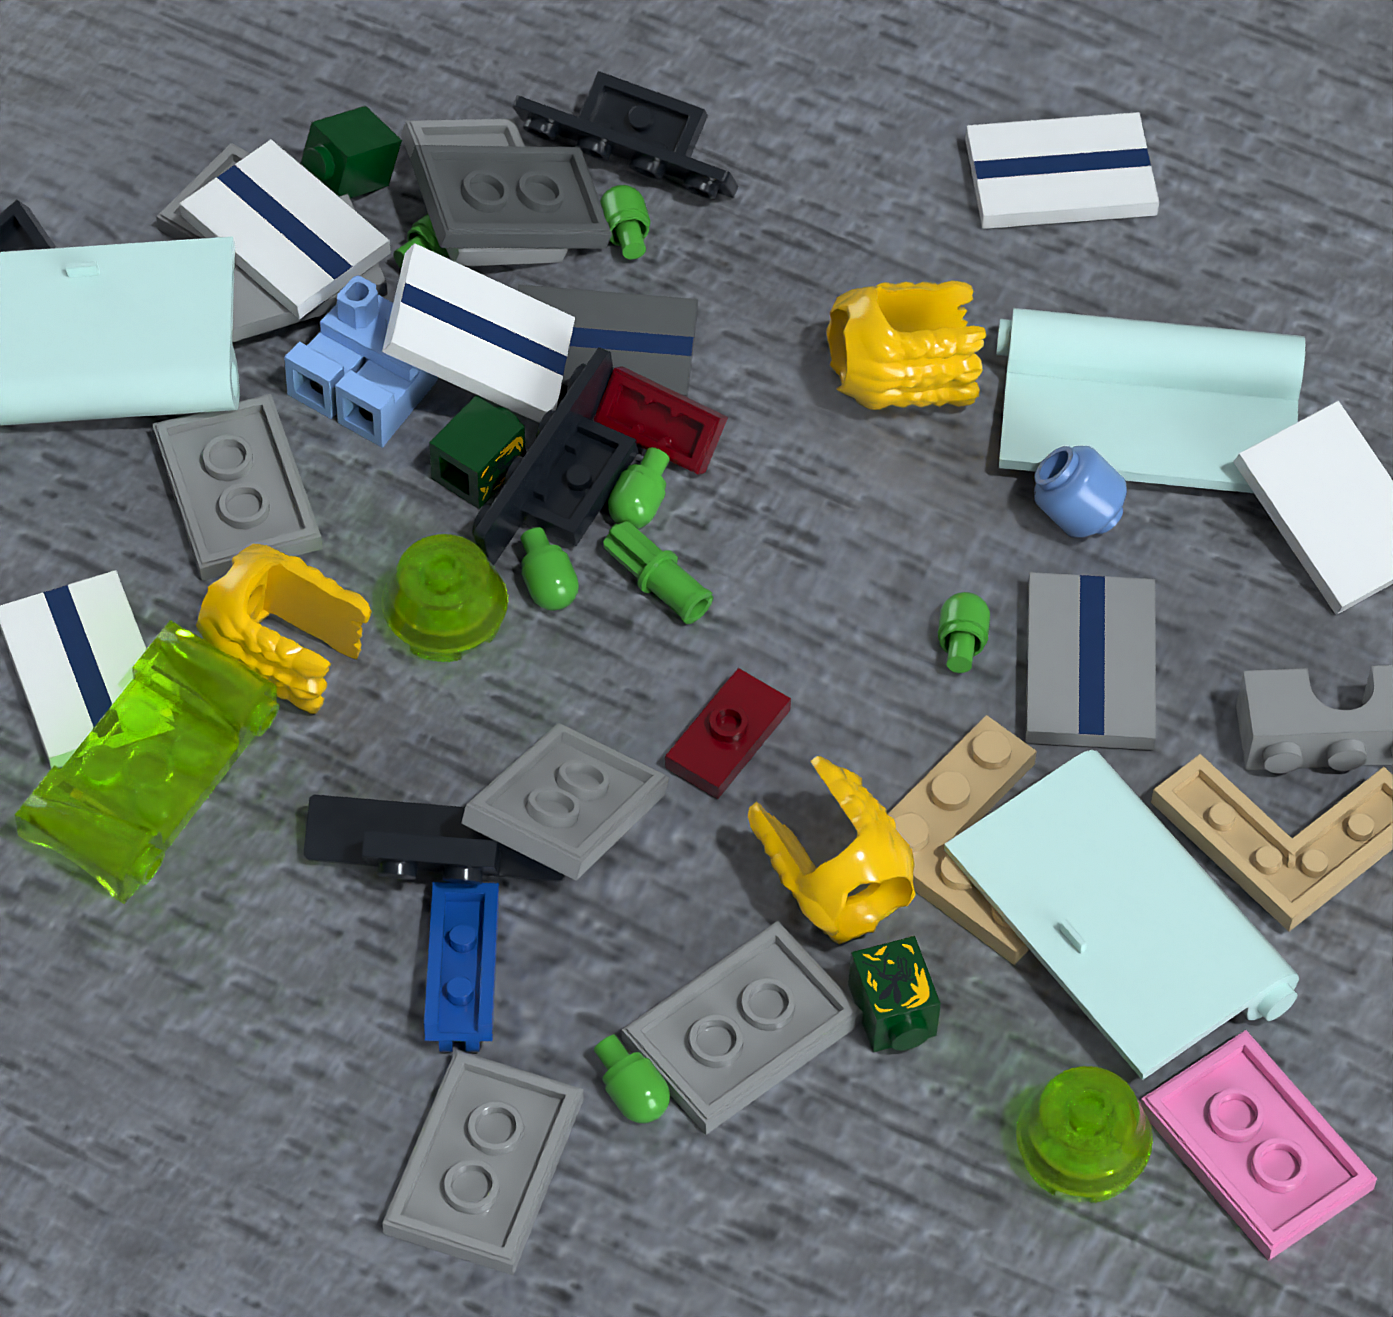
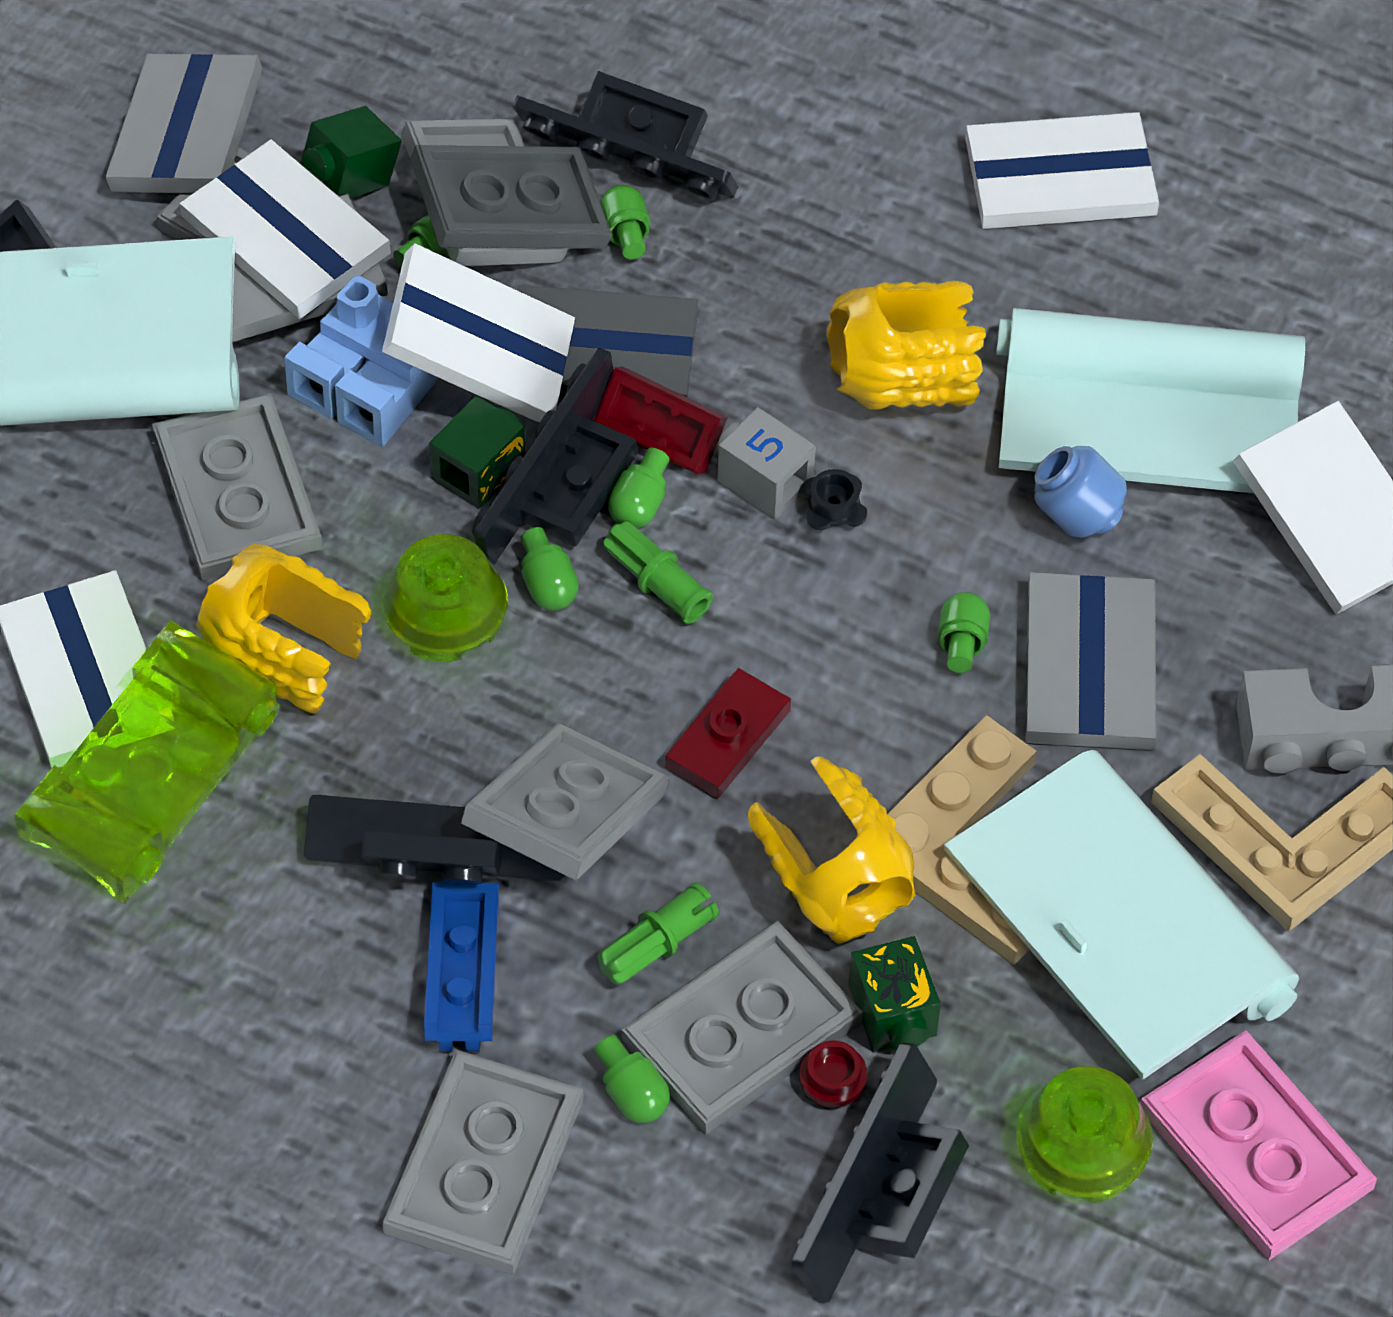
(183, 122): none -> light grey tile
(657, 934): none -> bright green axle
(764, 462): none -> light grey brick
(833, 1074): none -> dark red plate
(834, 486): none -> black plate
(886, 1181): none -> black bracket

